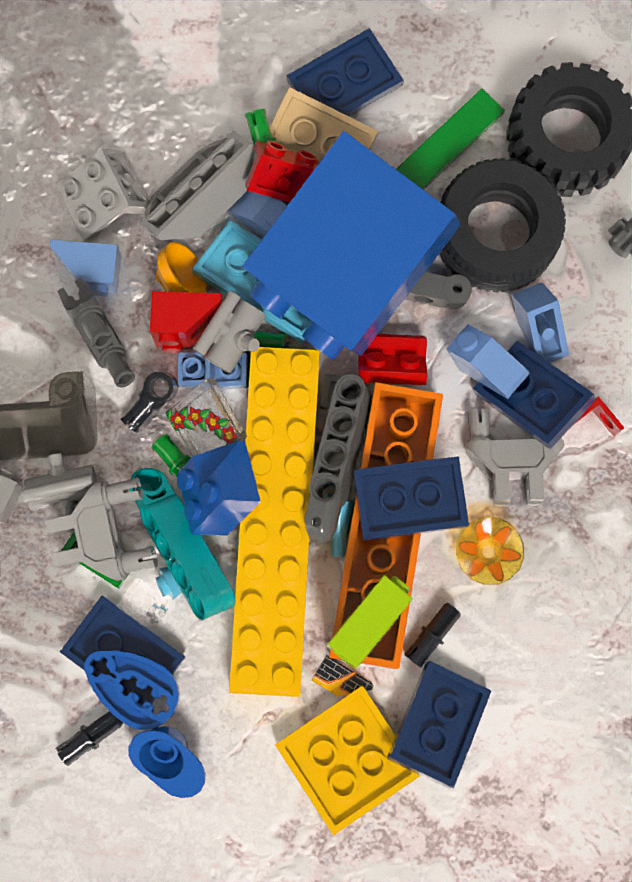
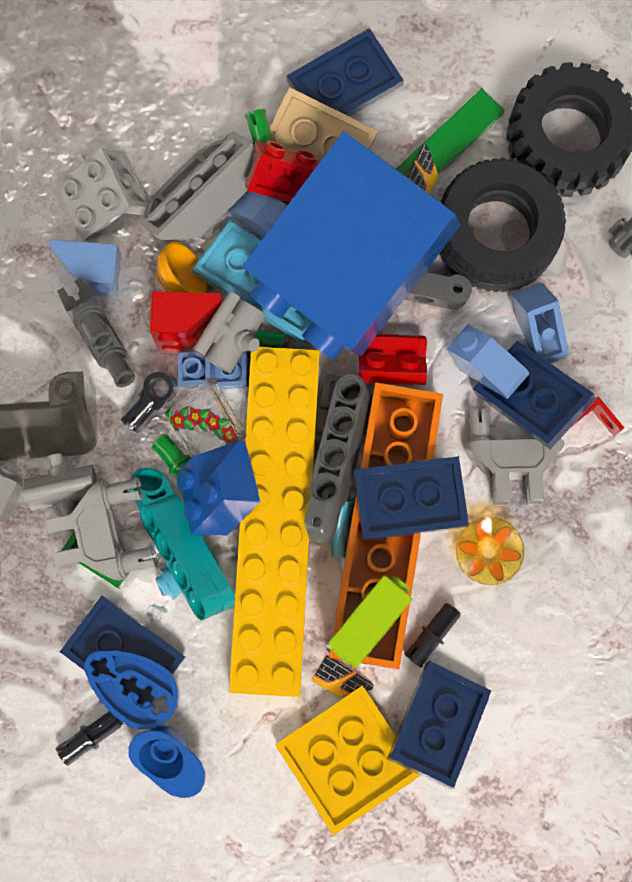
(423, 170): none -> sticker

